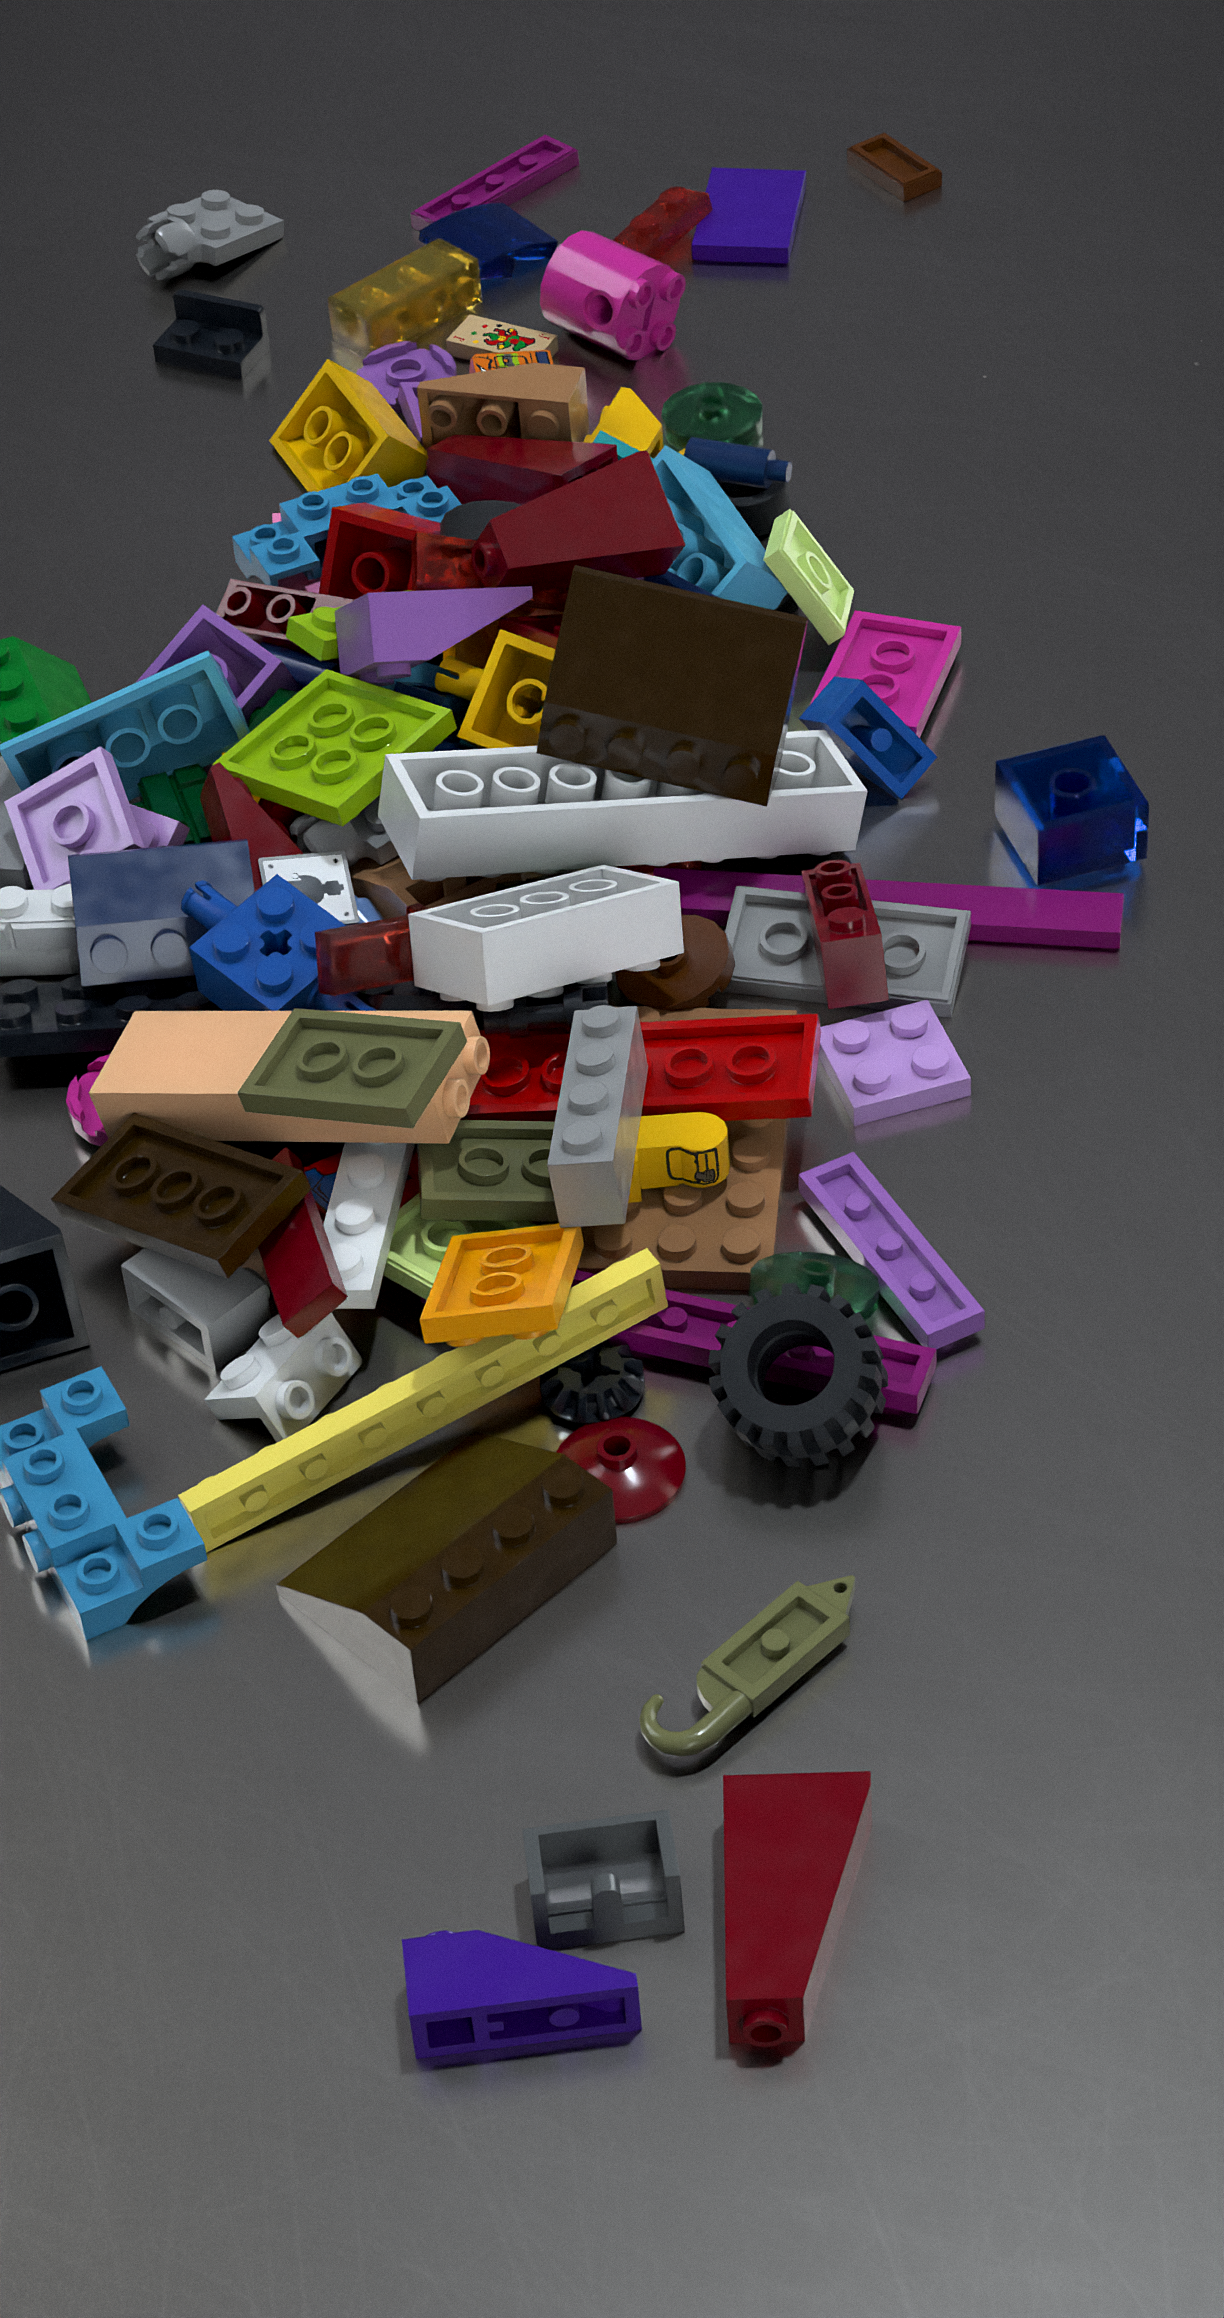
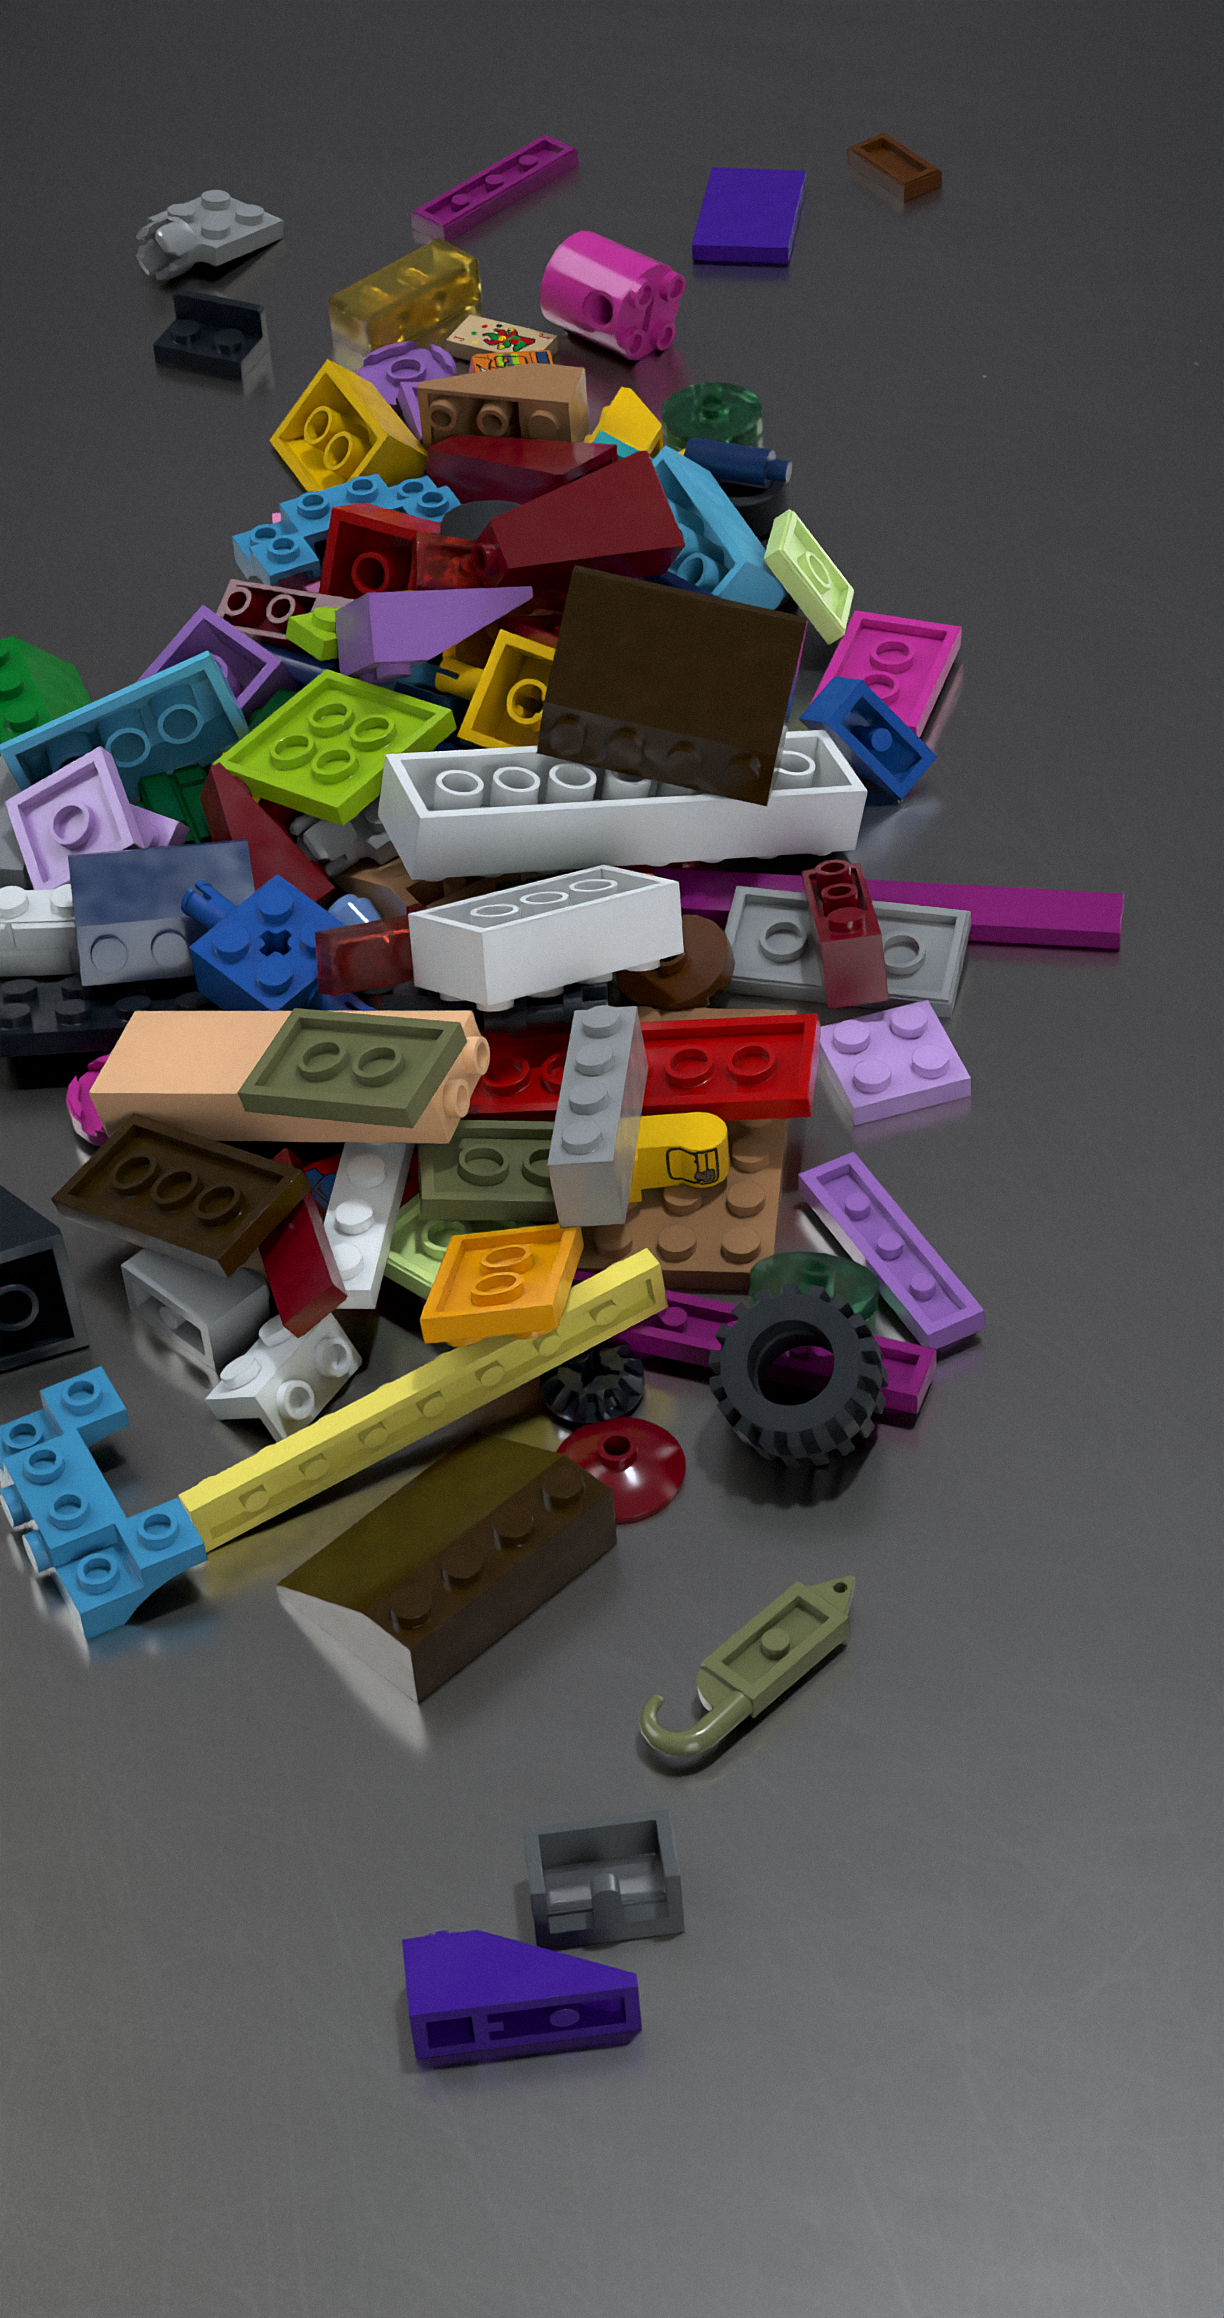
(320, 877): sticker -> none
(493, 236): clear blue slope -> none
(665, 221): clear red plate -> none
(787, 1885): dark red slope -> none
(1071, 810): clear blue brick -> none

